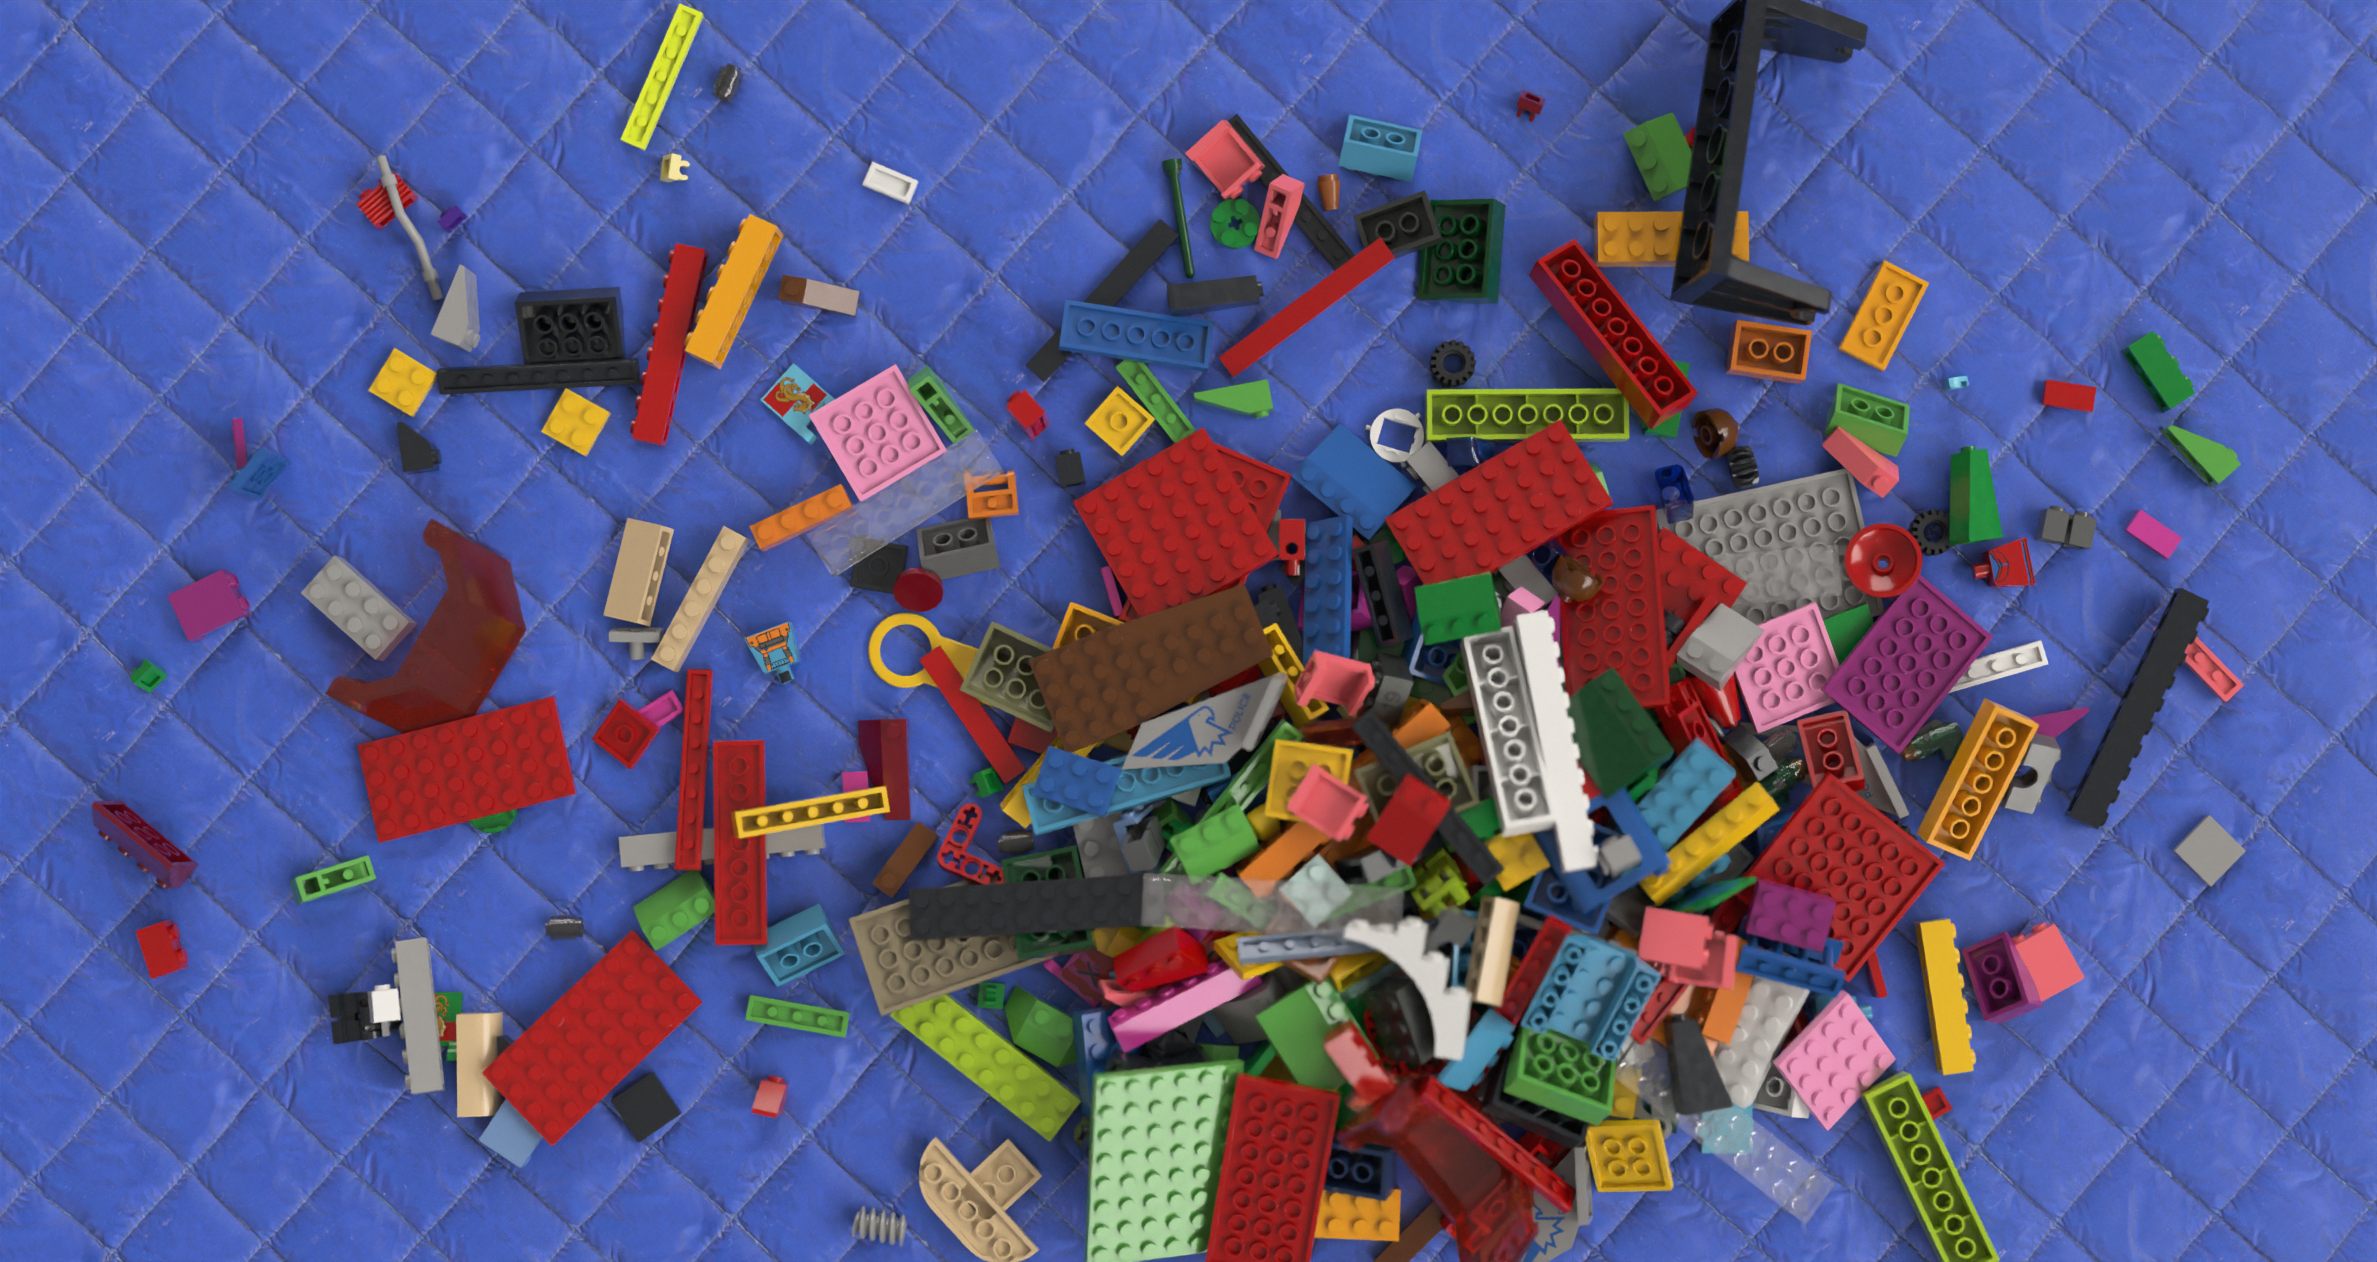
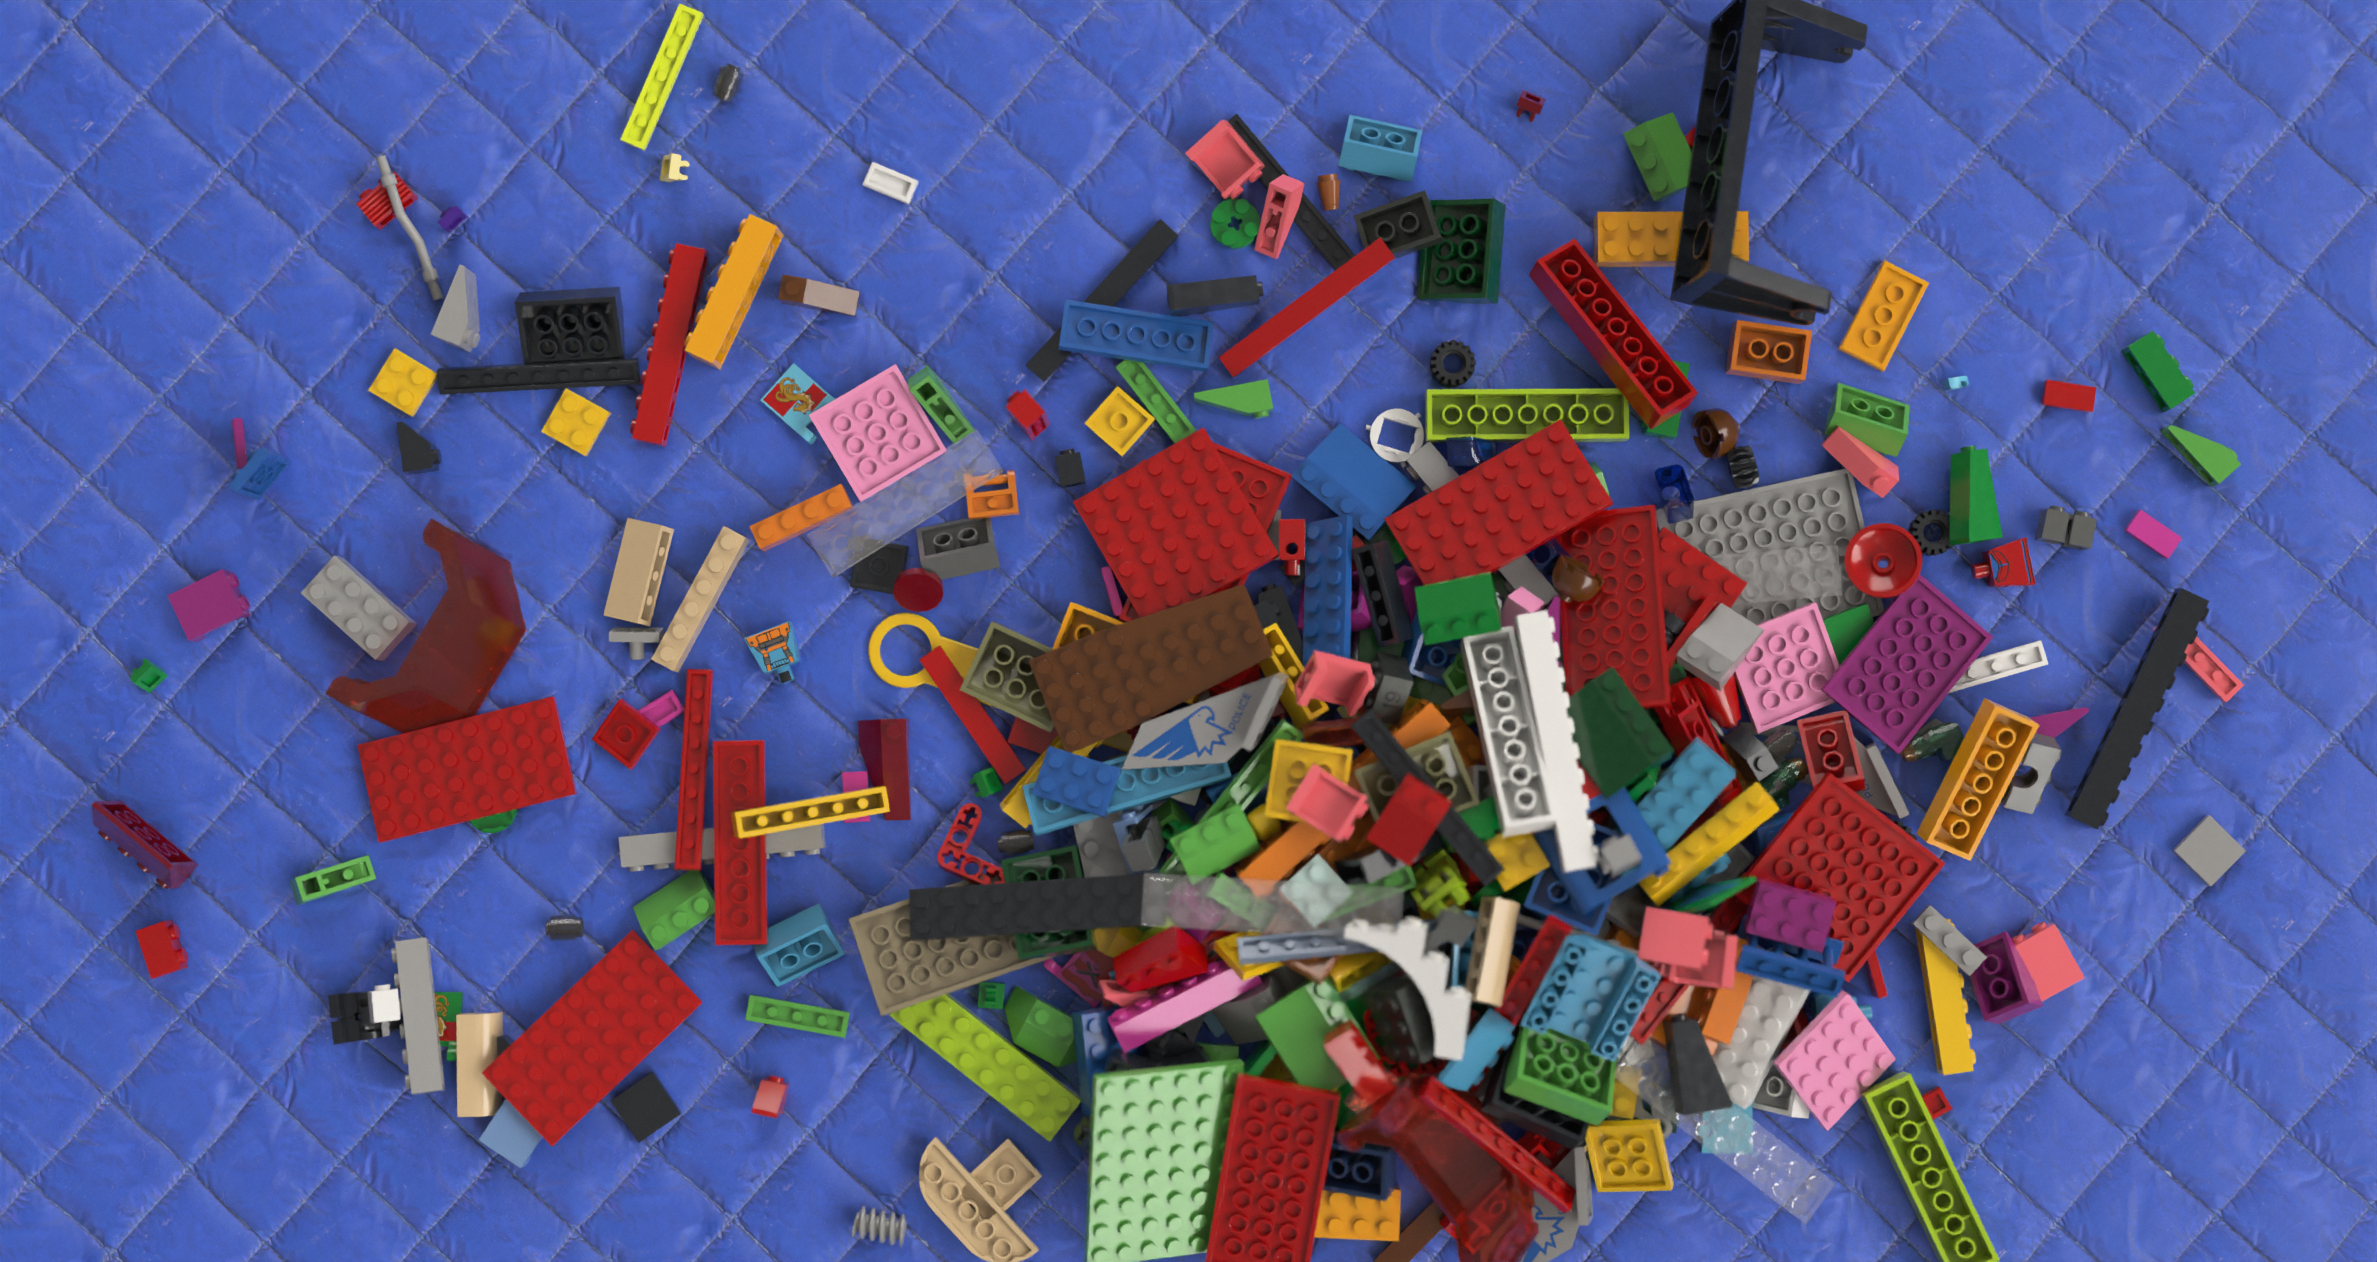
(905, 860): reddish brown slope -> none
(1173, 169): dark green piece -> none
(1948, 940): none -> light grey plate

